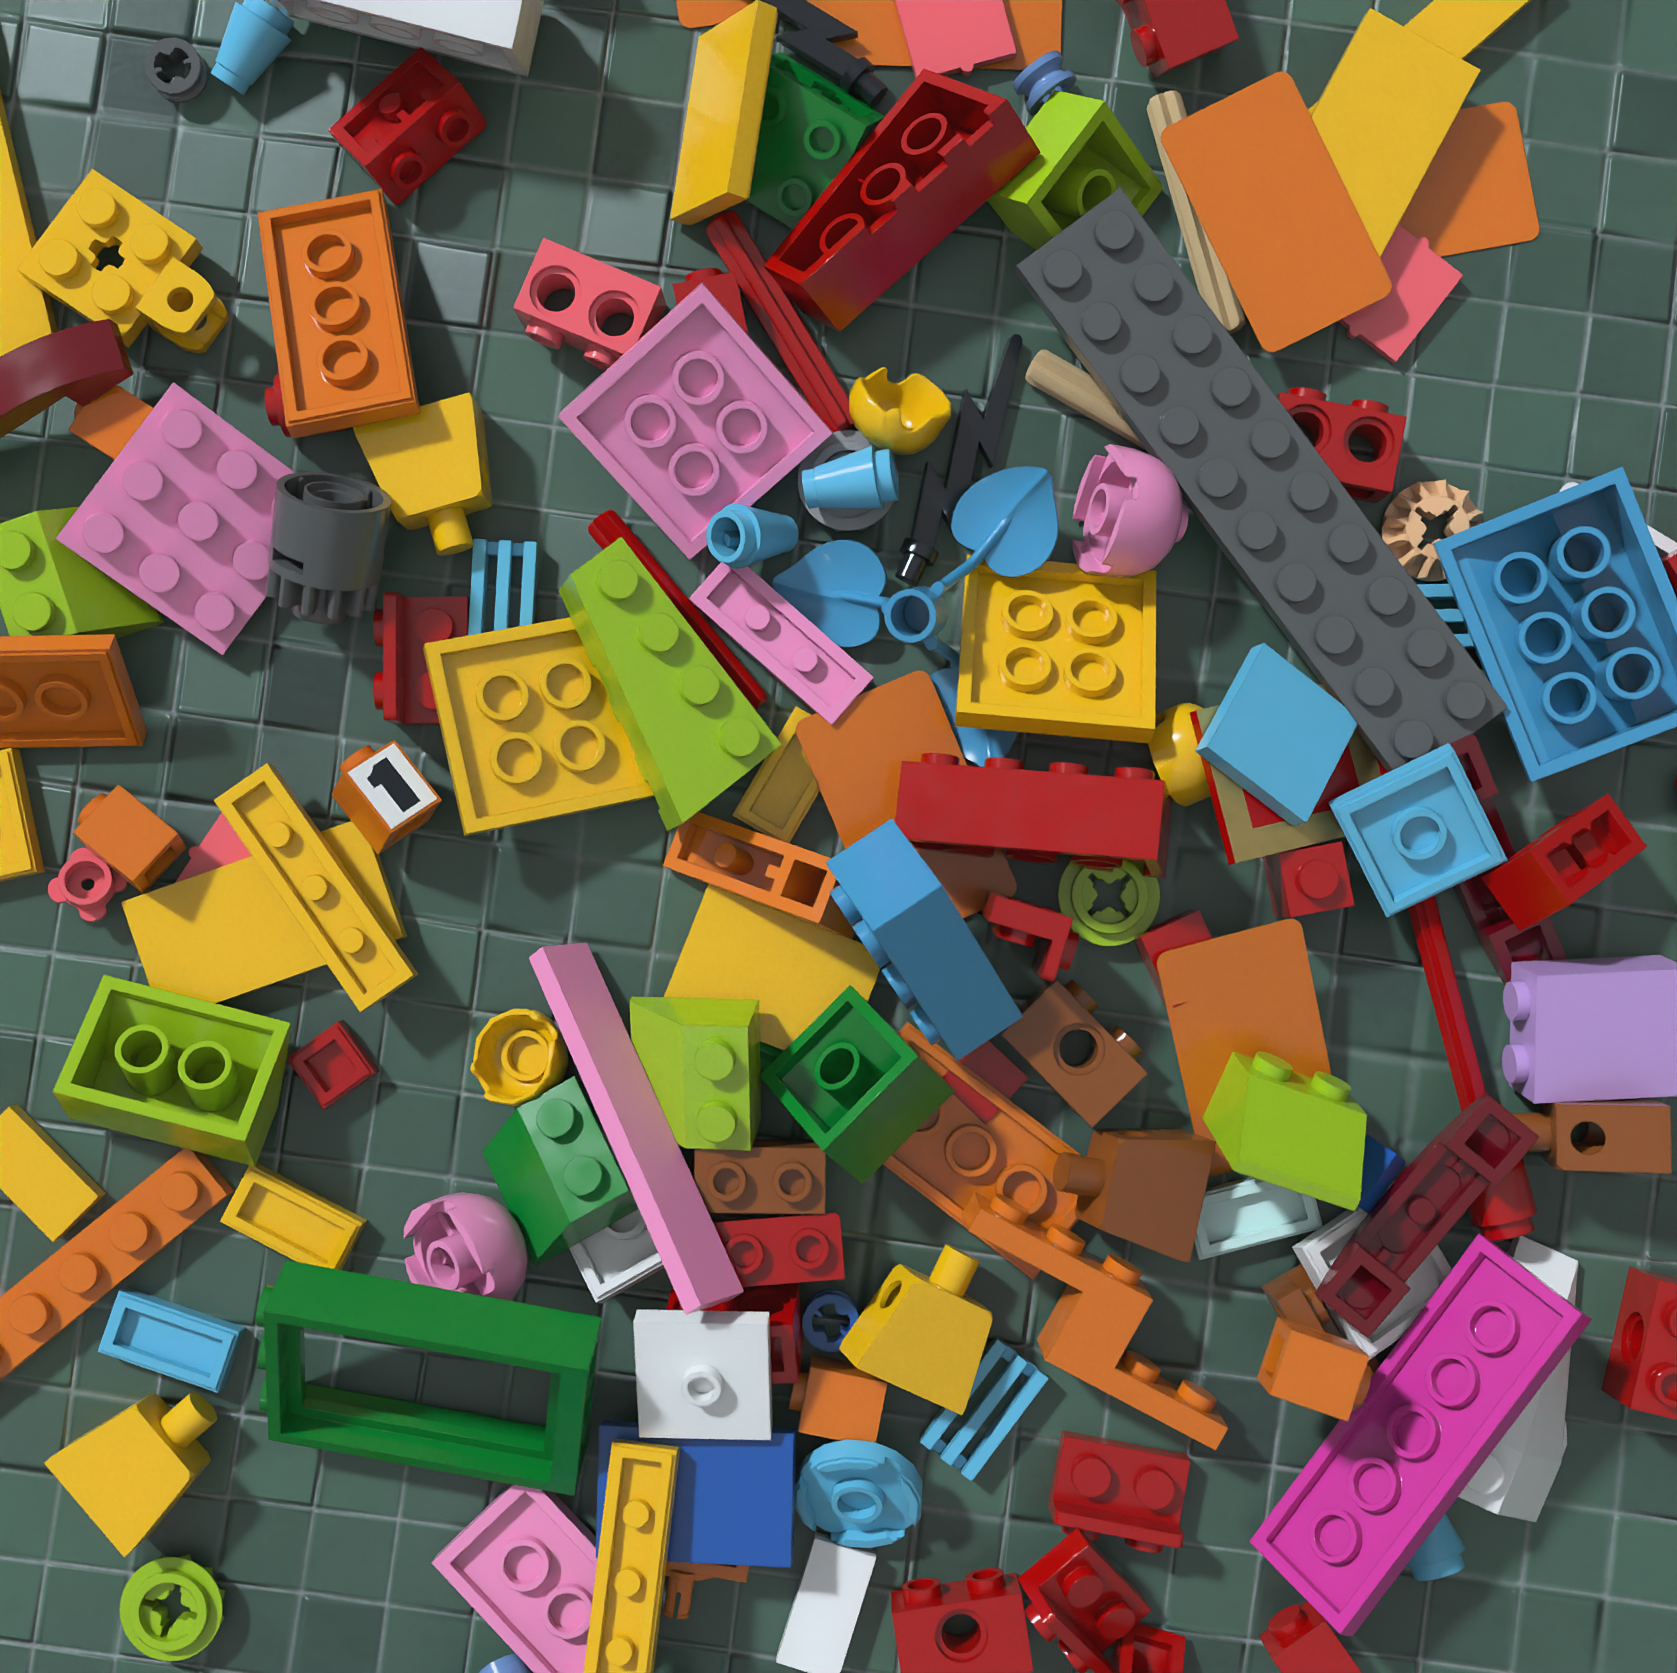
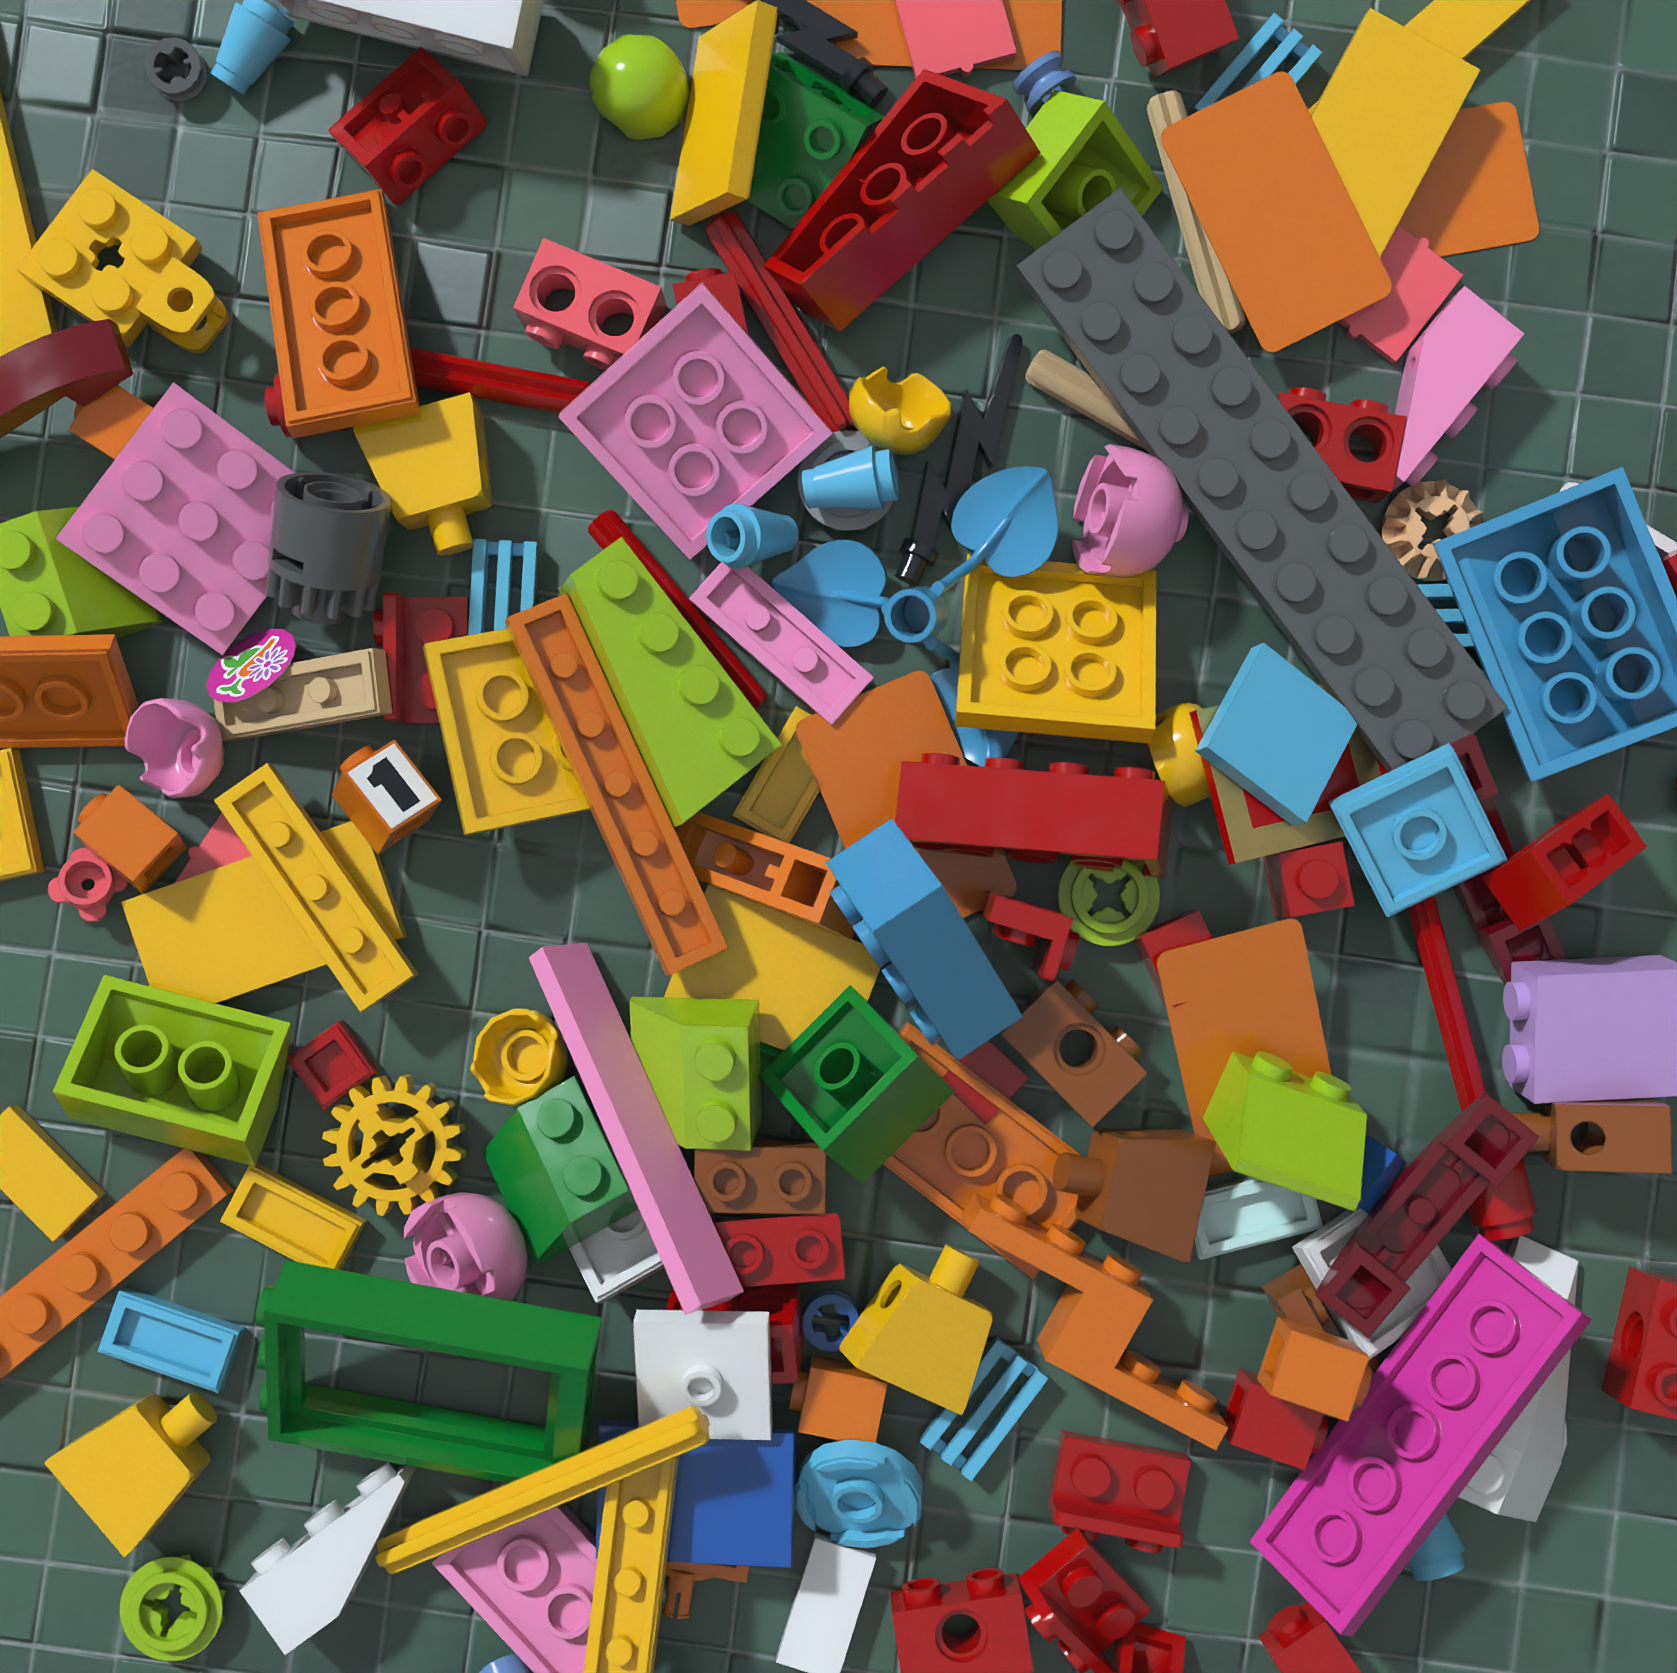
(177, 745): none -> bright pink hair
(251, 665): none -> sticker
(311, 696): none -> tan tile
(313, 1580): none -> white slope
(378, 1125): none -> yellow gear
(494, 381): none -> red axle
(544, 1489): none -> yellow axle
(616, 784): none -> orange plate
(640, 86): none -> lime hair
(1272, 1424): none -> red brick
(1288, 45): none -> medium azure tile
(1442, 373): none -> bright pink slope

